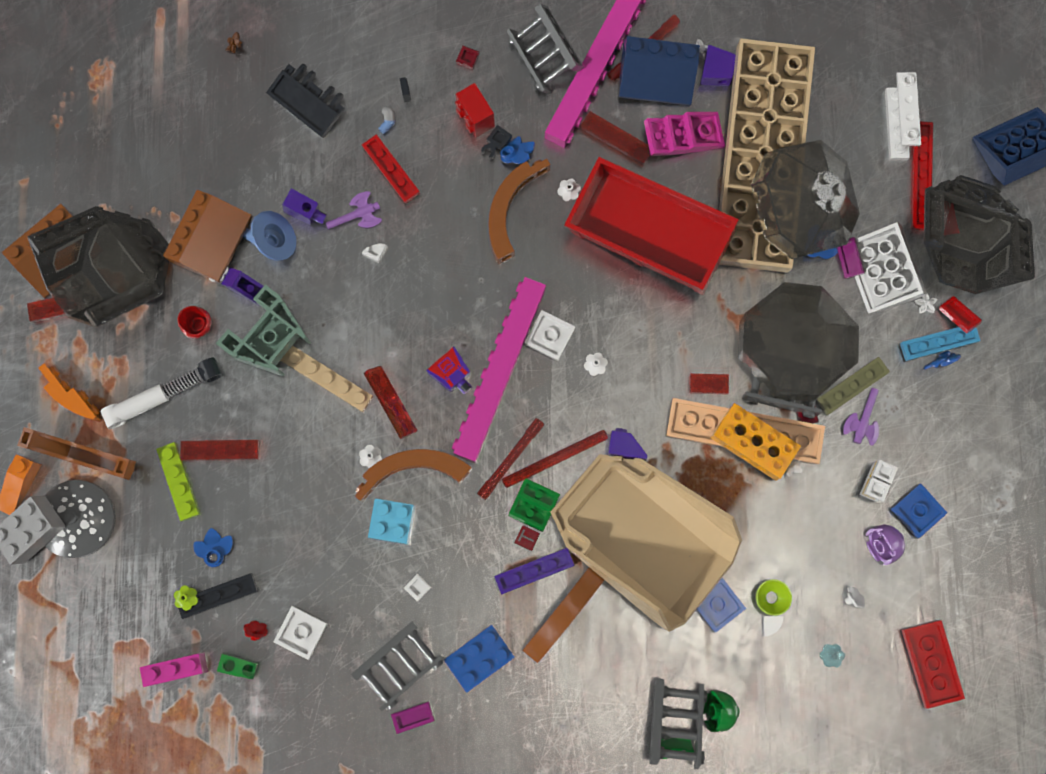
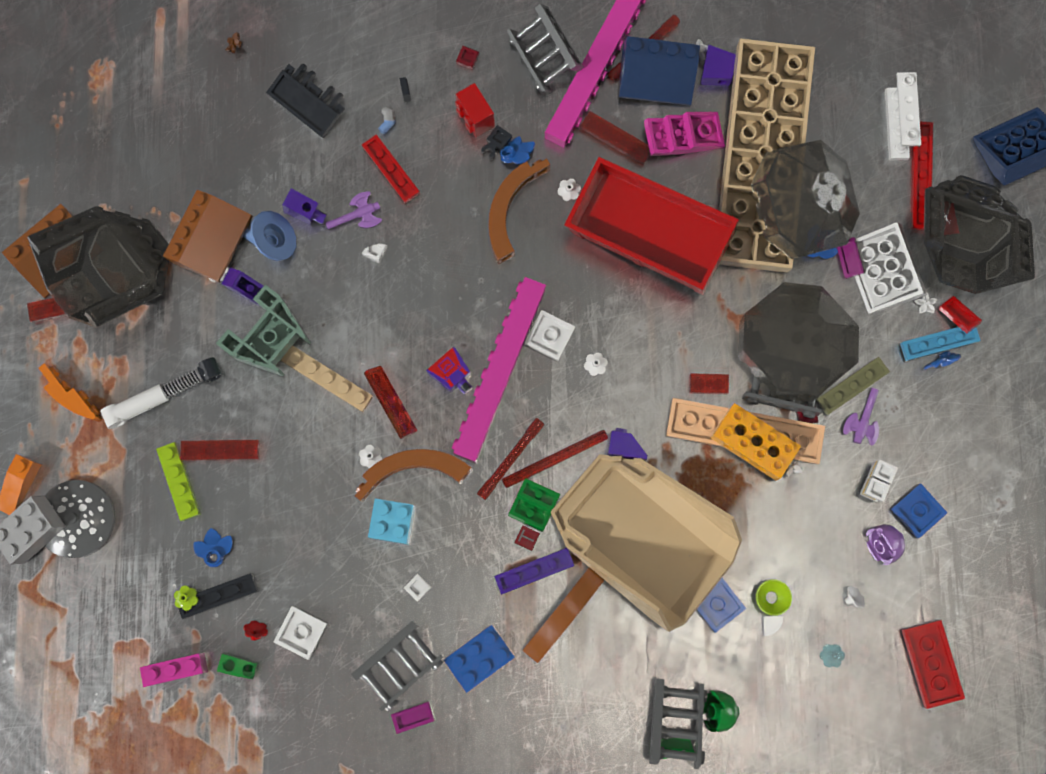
(76, 453): dark orange arch -> none
(194, 321): red hair -> none

